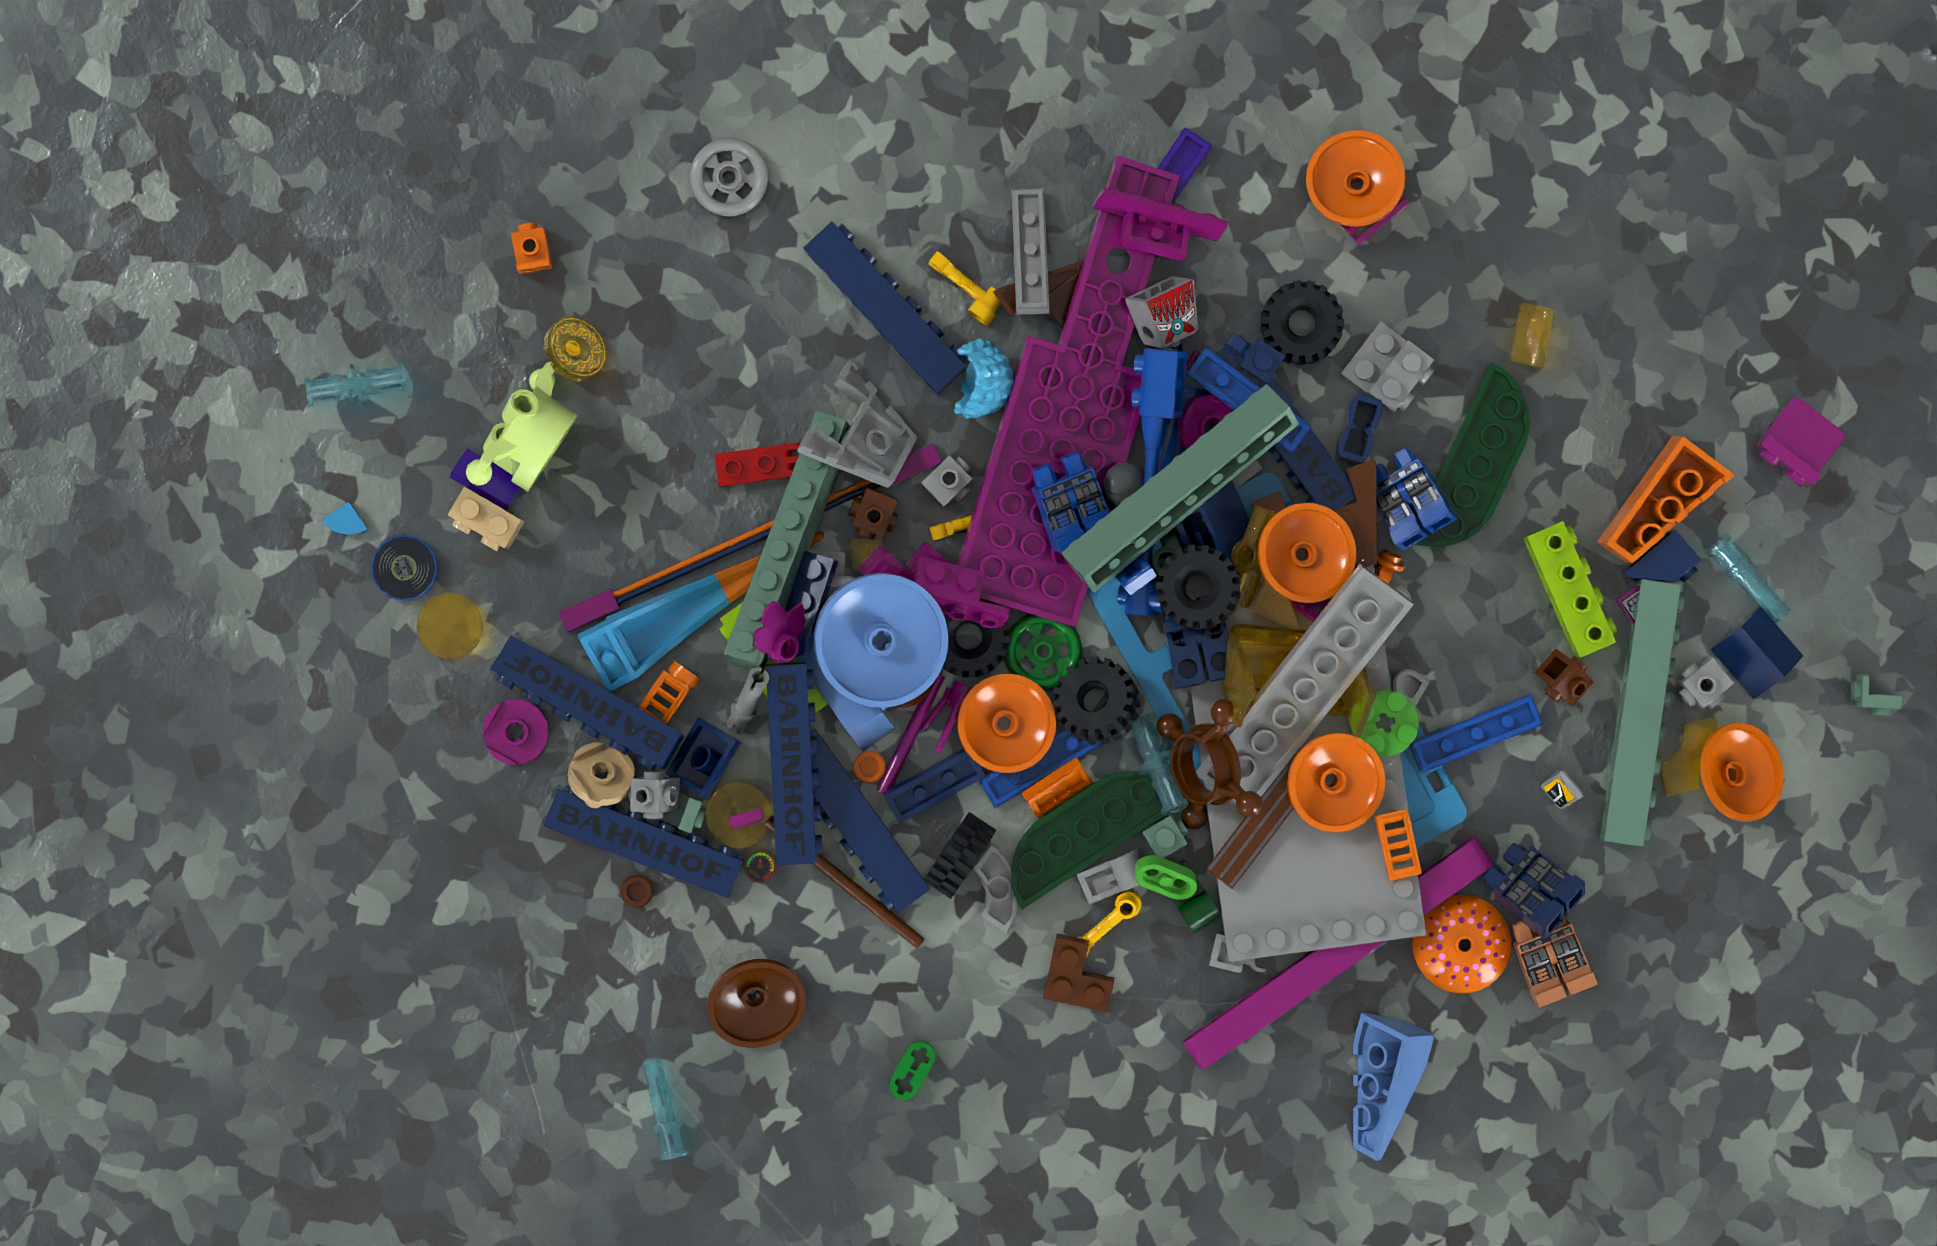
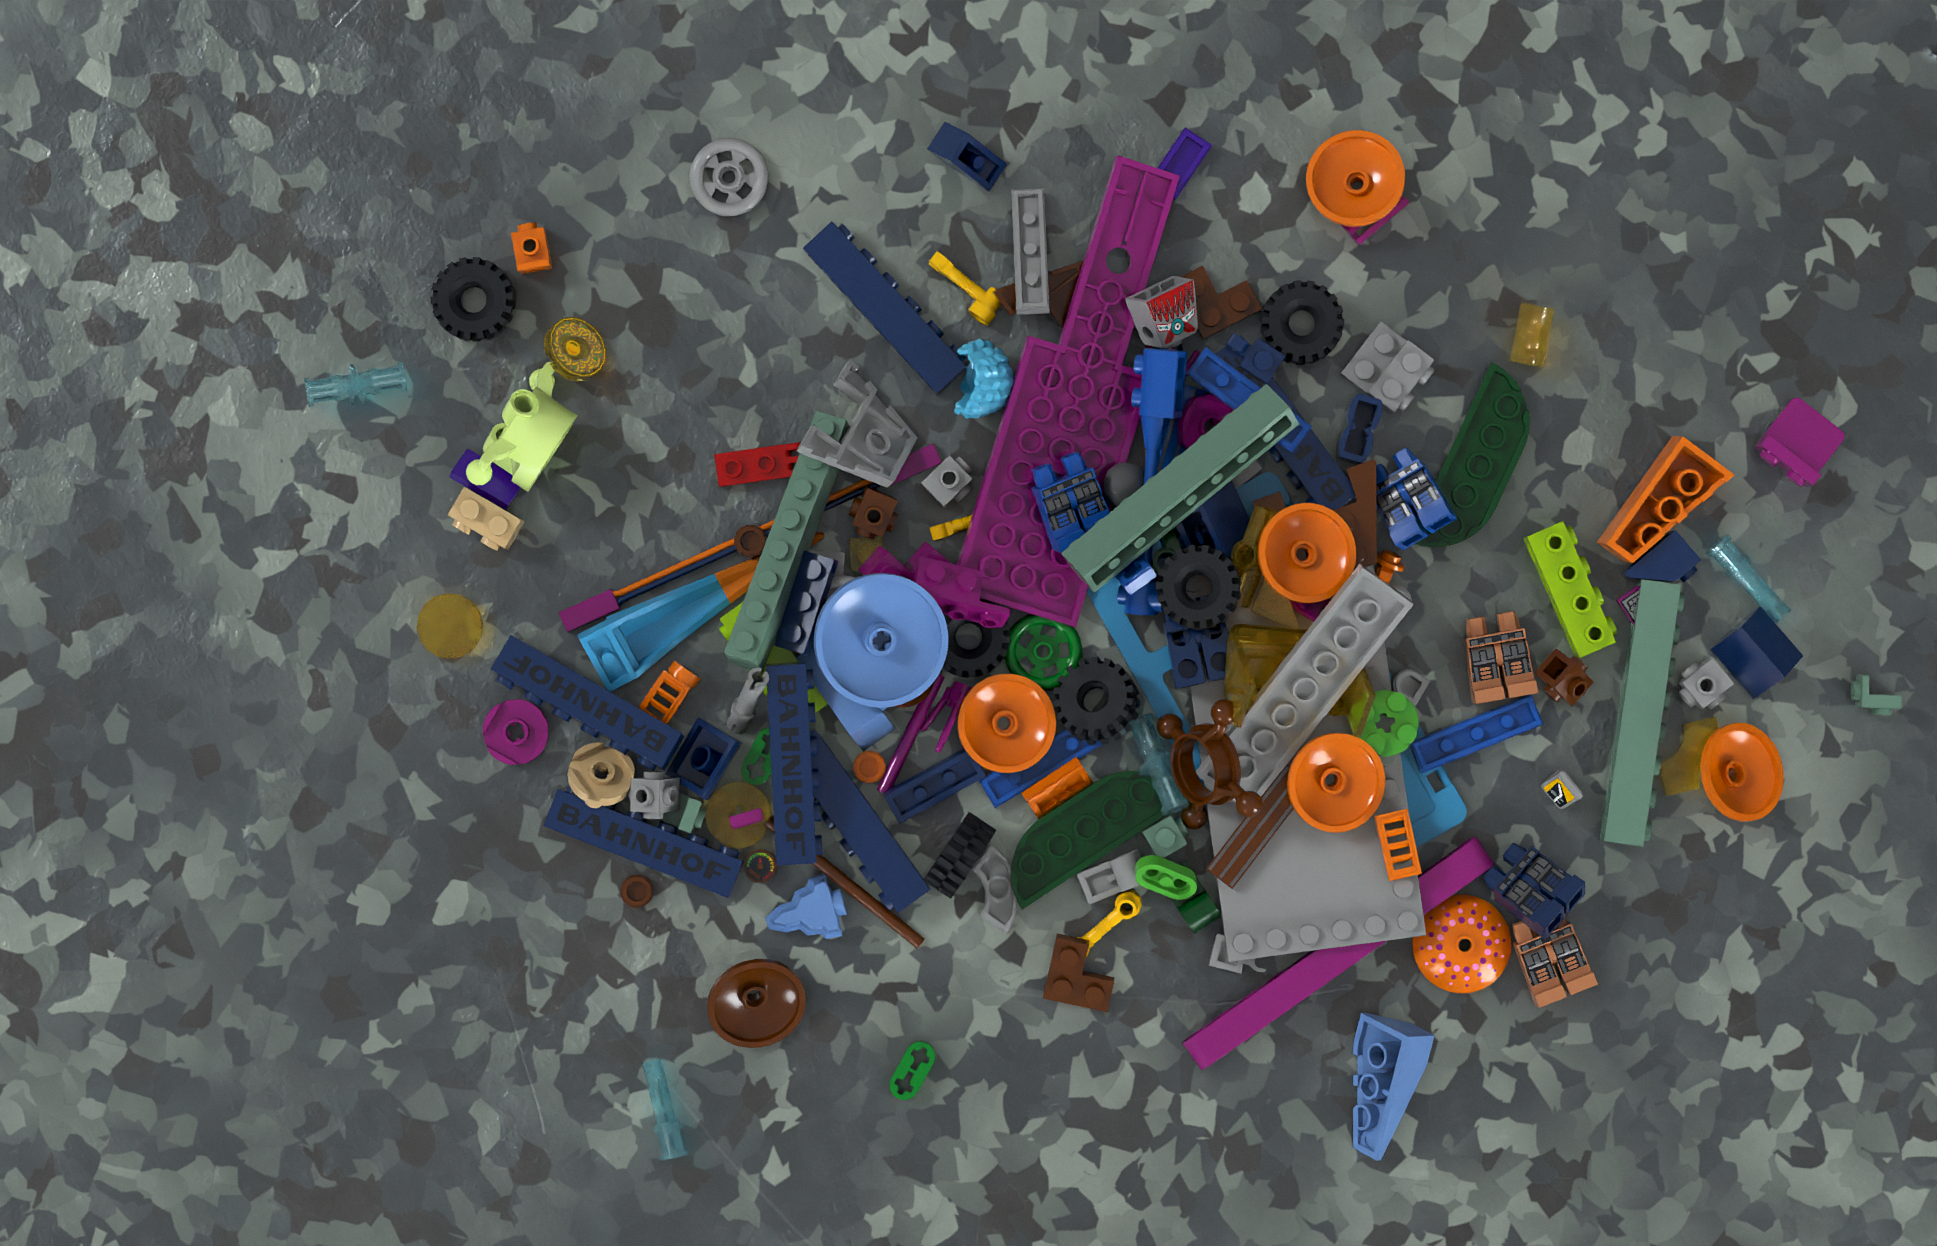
(345, 521): dark azure tile -> none
(404, 568): black tile -> none
(468, 274): none -> black tyre
(750, 541): none -> reddish brown tile
(752, 758): none -> green beam
(780, 631): magenta plate -> none
(812, 910): none -> medium blue rock
(966, 156): none -> dark blue slope
(1156, 225): magenta bracket -> none
(1223, 309): none -> reddish brown plate
(1501, 649): none -> nougat hips

